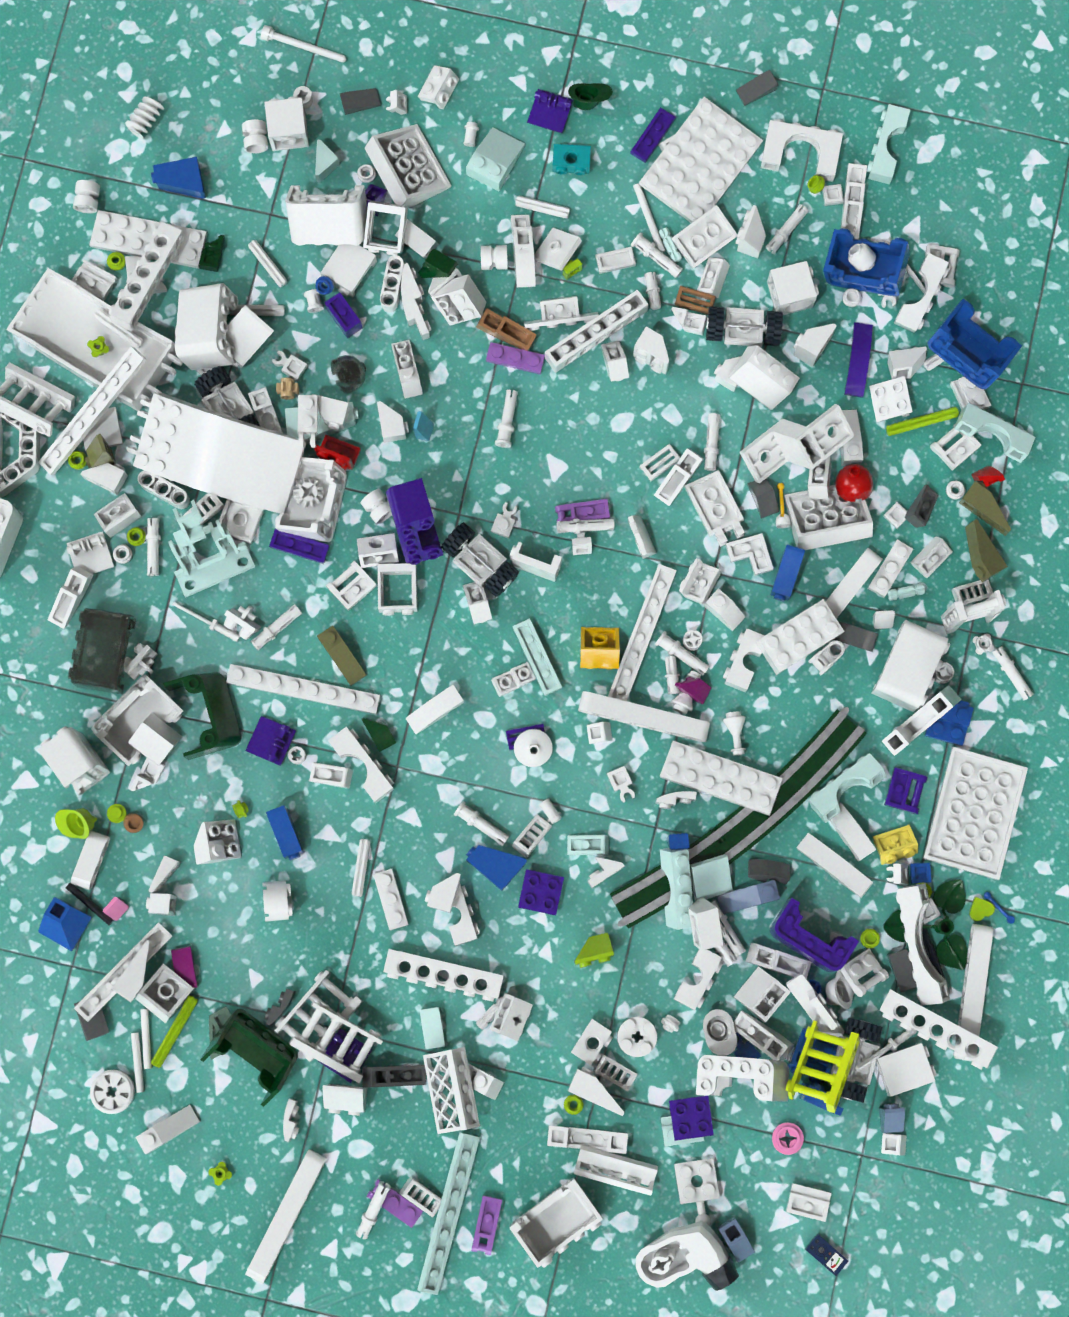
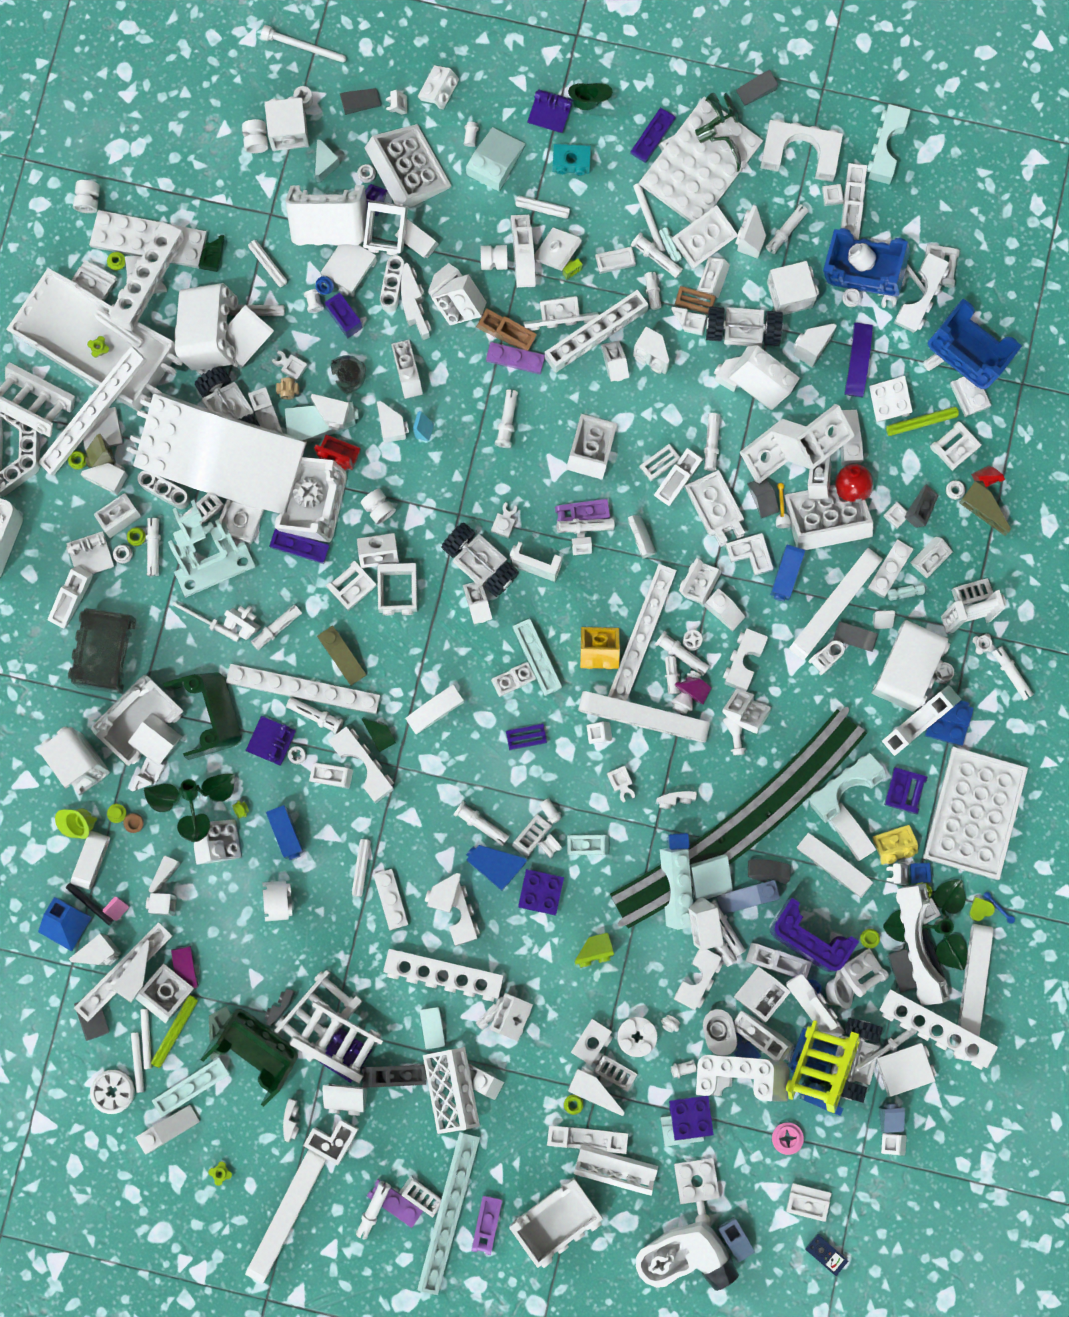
(97, 952): none -> white slope
(141, 662): white hips -> none
(143, 116): white piece -> none
(180, 177): blue slope -> none
(190, 1087): none -> light aqua plate
(196, 826): none -> dark green plant
(307, 418): white hinge -> none
(323, 721): none -> white pin
(335, 1146): none -> white brick
(414, 521): dark purple windscreen -> none
(437, 265): dark green slope -> none
(529, 739): white dish -> none
(550, 846): none -> white wheel
(591, 446): none -> white slope
(609, 868): white slope -> none
(682, 1069): none -> white pin
(709, 131): none -> dark green plant
(721, 778): white plate -> none
(745, 711): none -> white slope
(799, 637): white brick -> none
(816, 184): lime plate -> none
(906, 361): white slope -> none
(983, 554): olive slope -> none
(1015, 441): light aqua arch -> none

